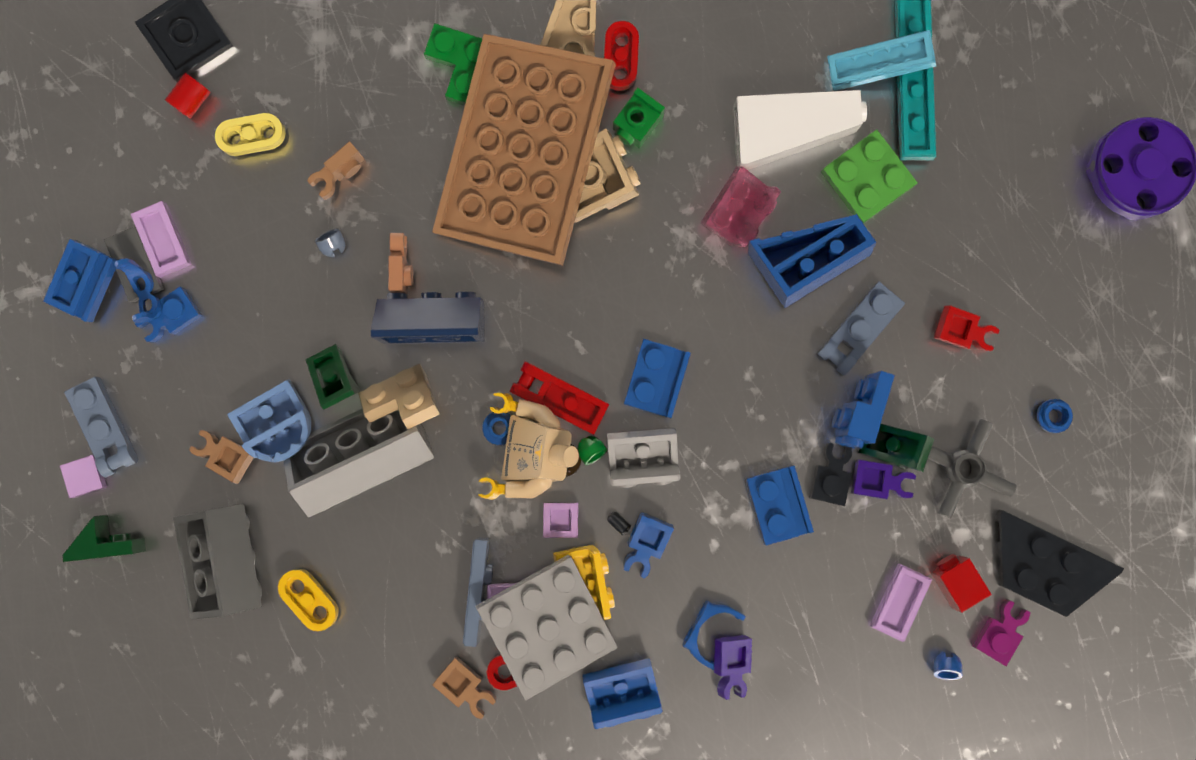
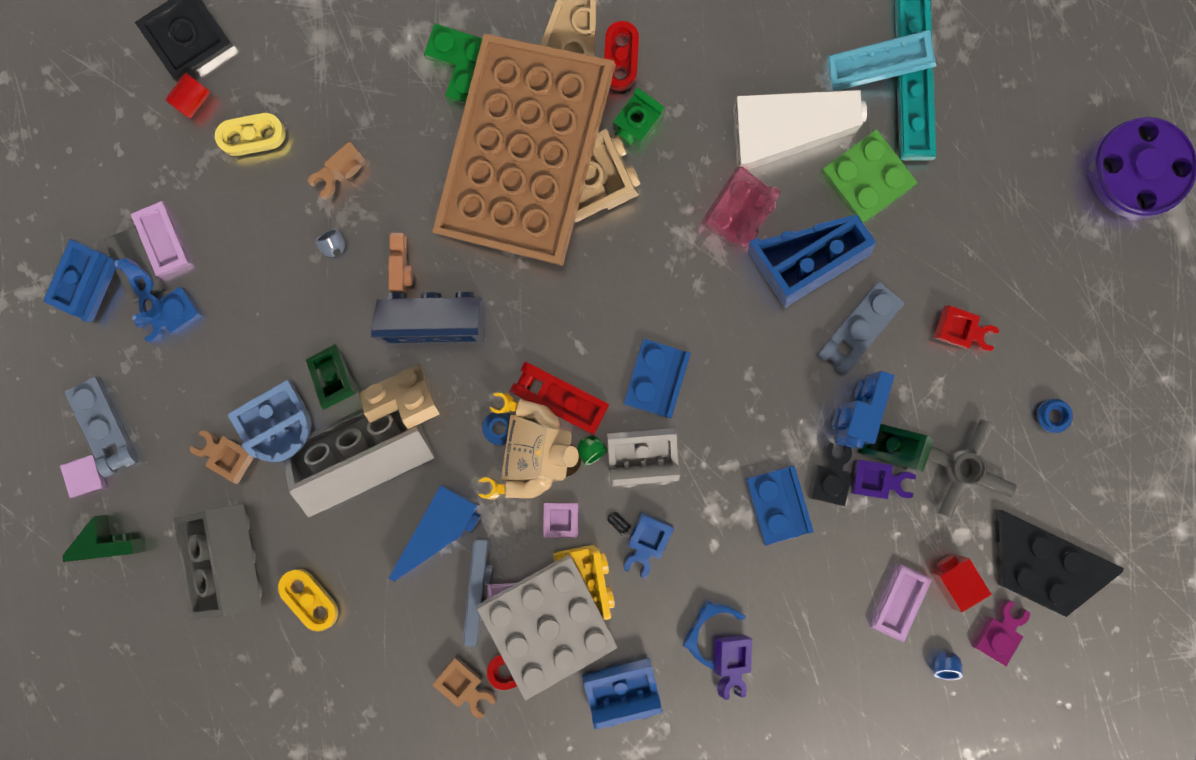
(441, 525): none -> blue slope

